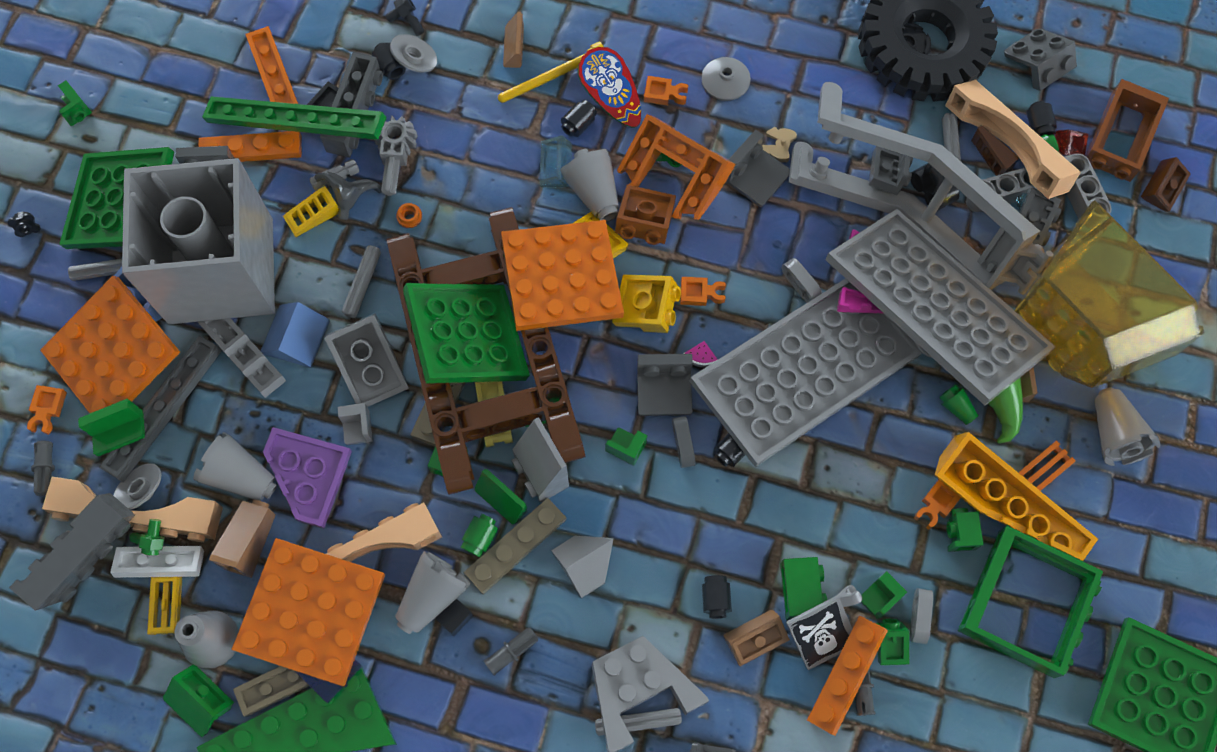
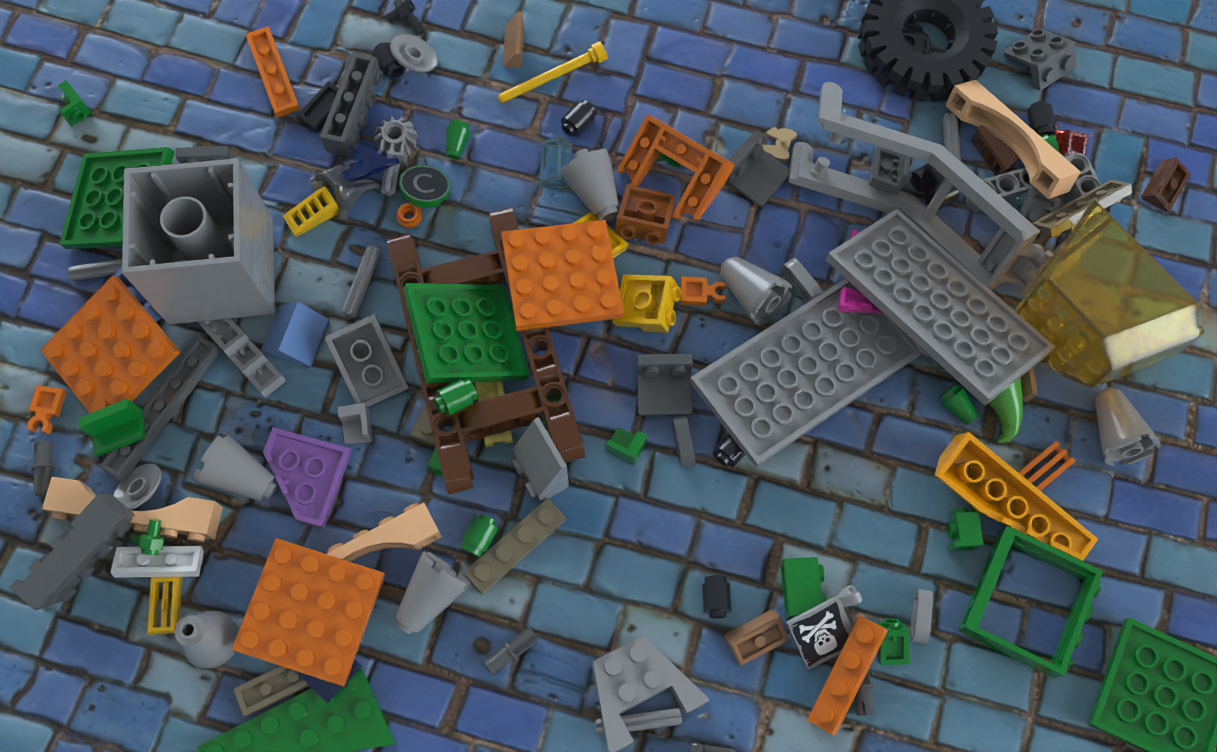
(23, 224): black plate -> none
(196, 699): green panel -> none
(244, 538): medium nougat slope -> none
(260, 145): orange plate -> none
(295, 117): green plate -> none
(373, 162): none -> clear blue slope
(424, 186): none -> black tile
(454, 617): black slope -> none
(455, 397): none -> green brick
(456, 138): none -> green cone
(500, 497): green slope -> none
(585, 561): light grey slope -> none
(610, 85): shield -> none
(660, 90): orange plate -> none
(702, 355): dark pink tile -> none
(722, 86): light grey dish -> none
(755, 289): none -> light grey cone
(882, 595): green panel -> none
(939, 501): orange plate -> none
(1065, 217): none -> dark tan plate
(1140, 99): dark orange piece -> none

